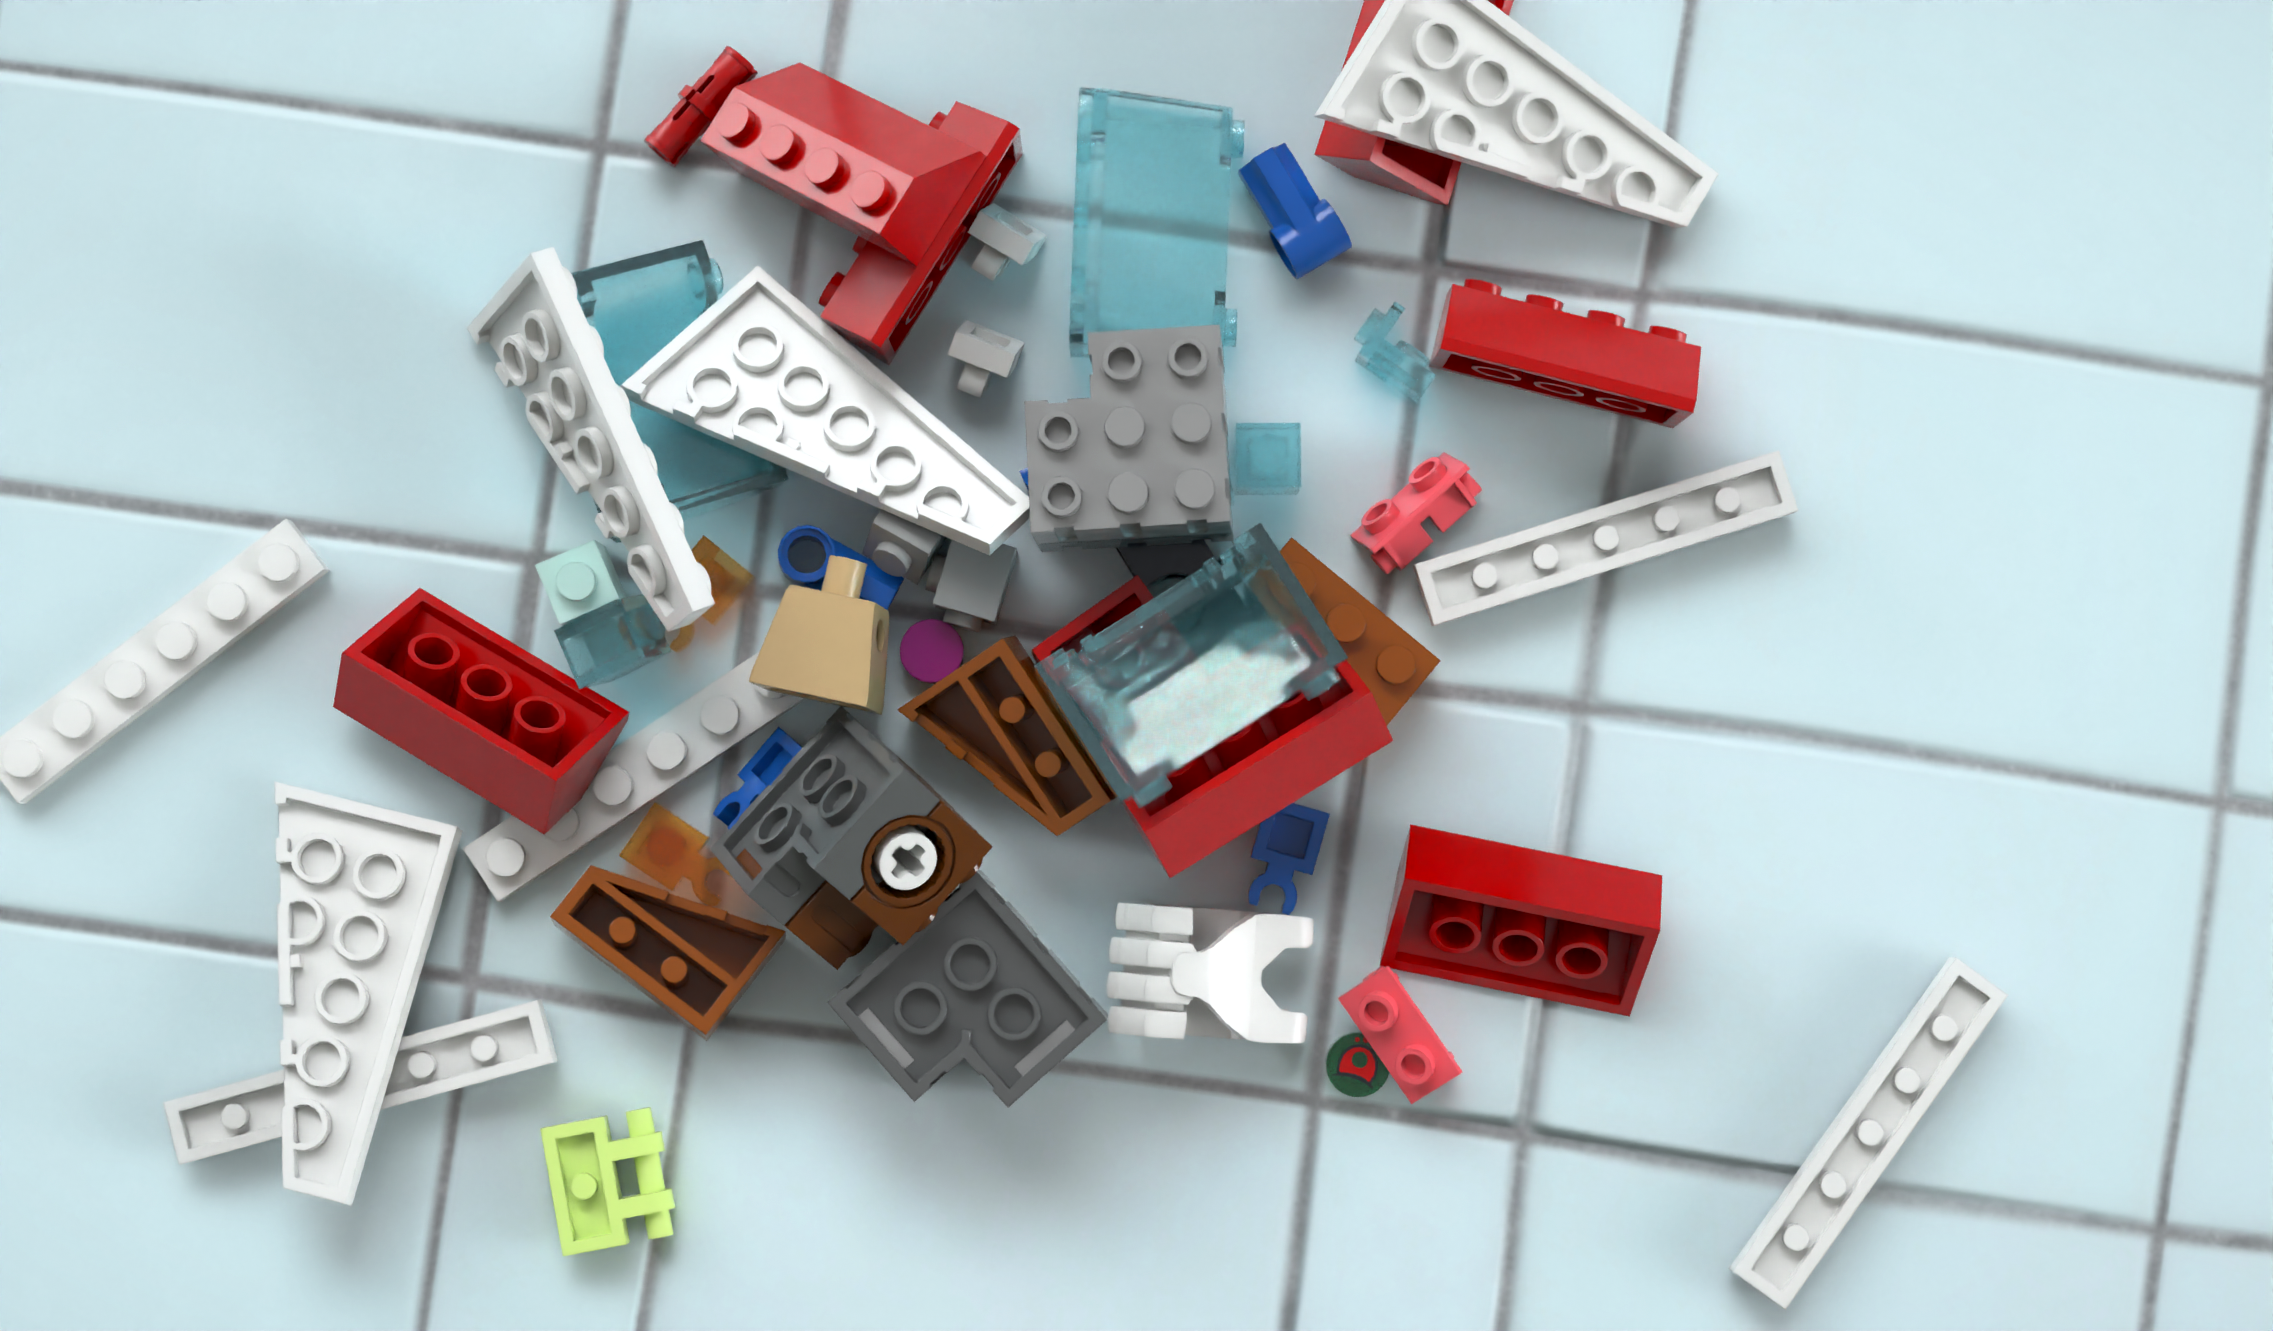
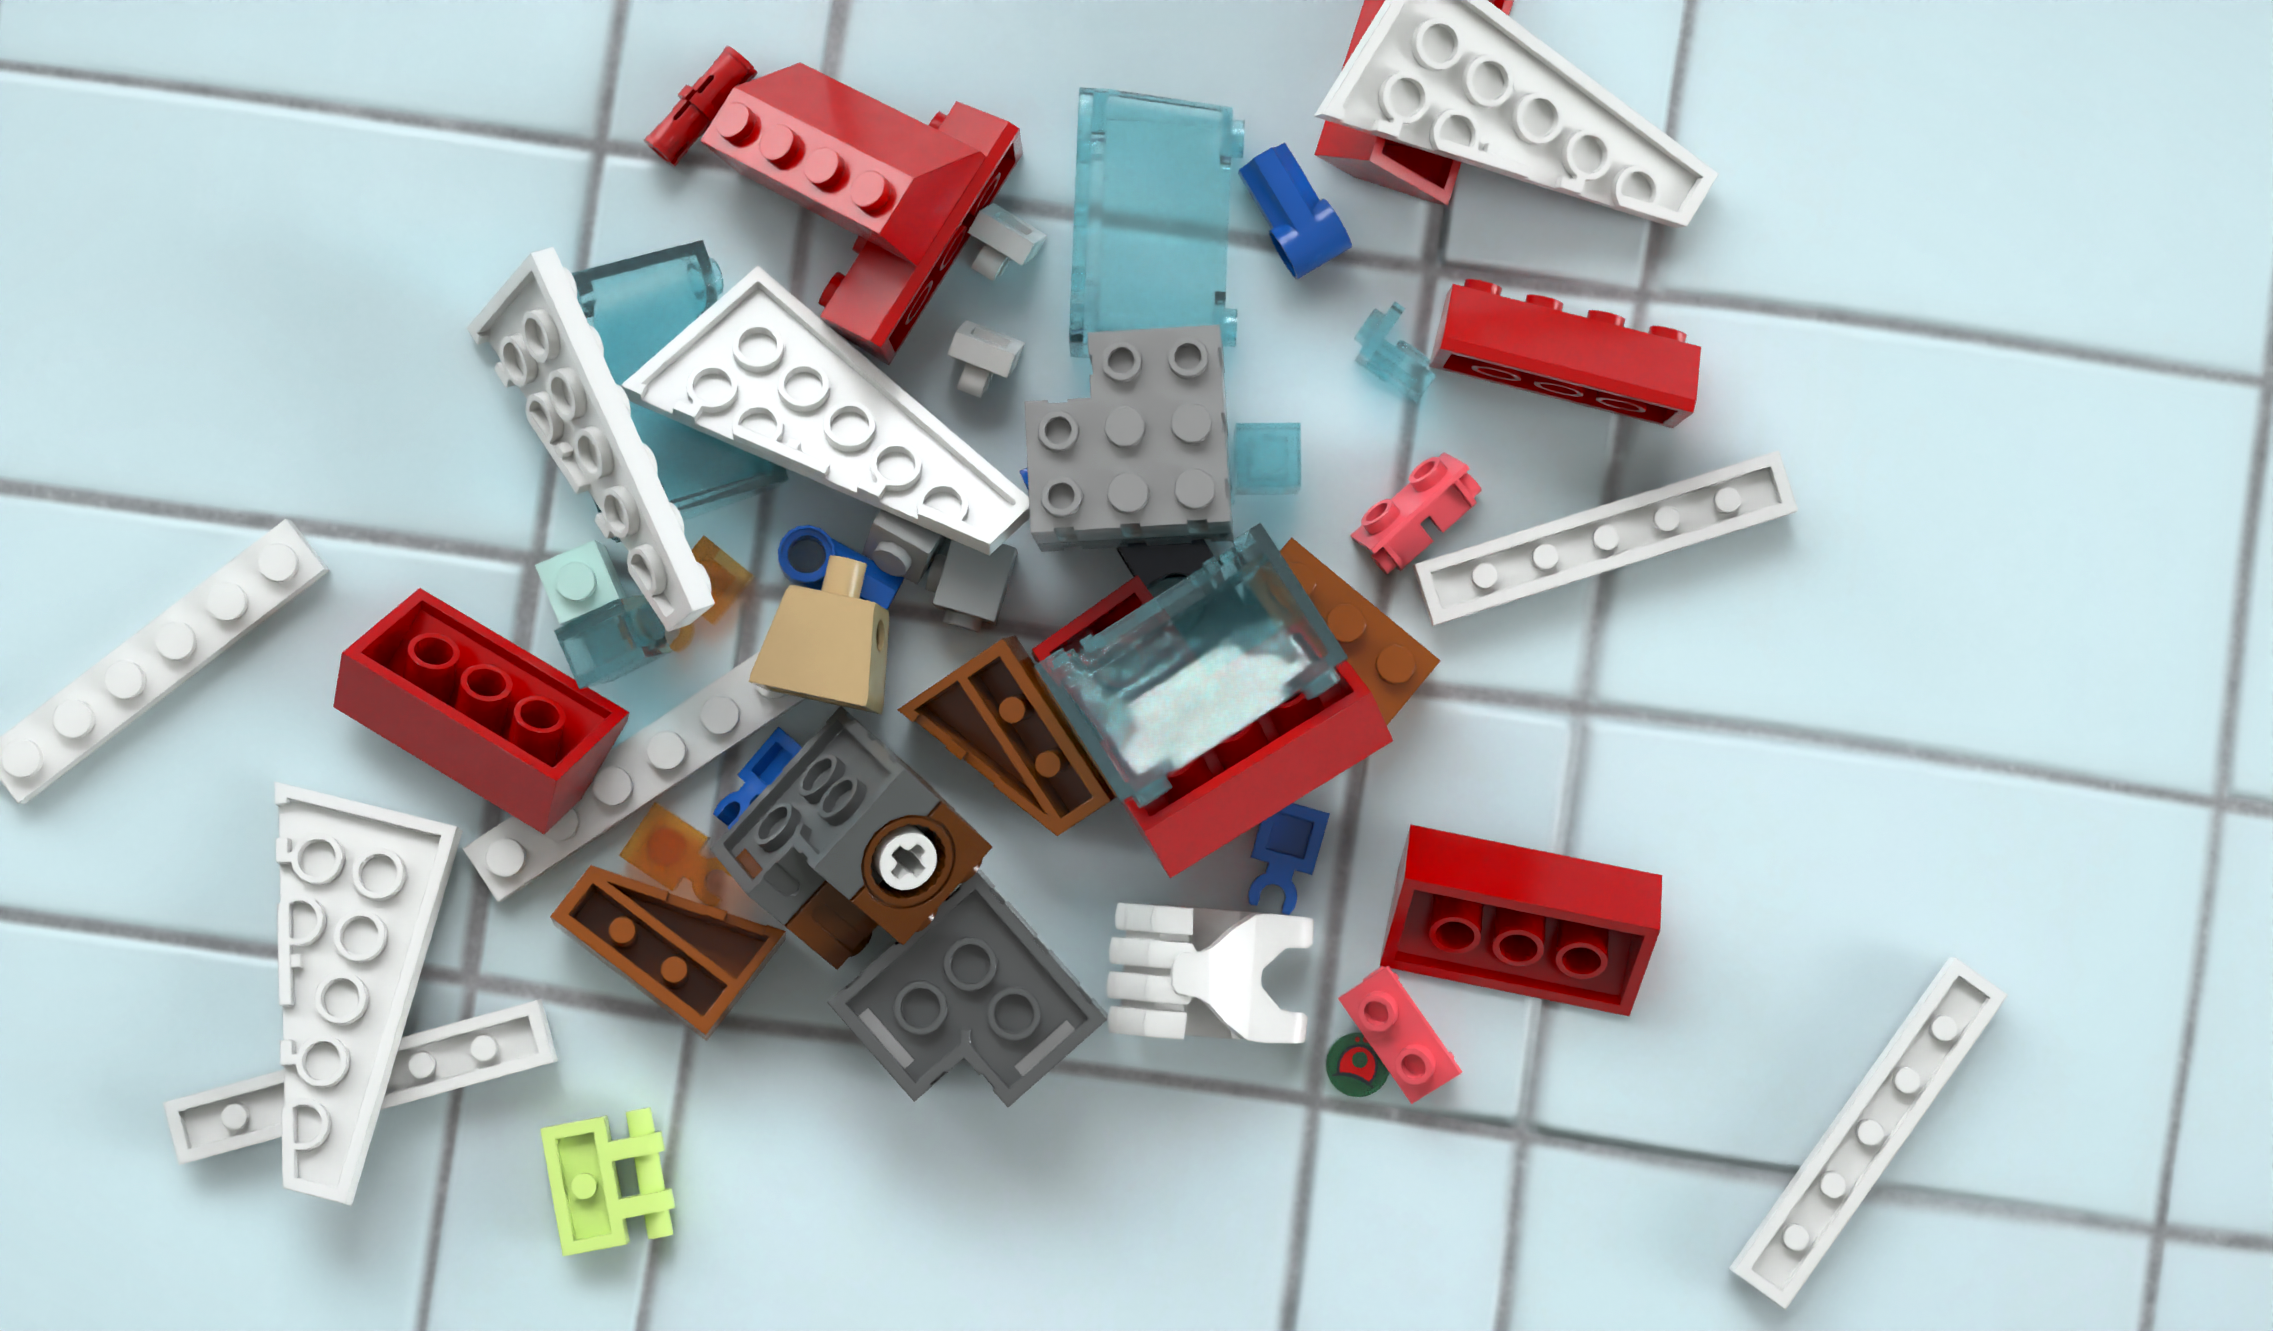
(931, 650): magenta tile -> none

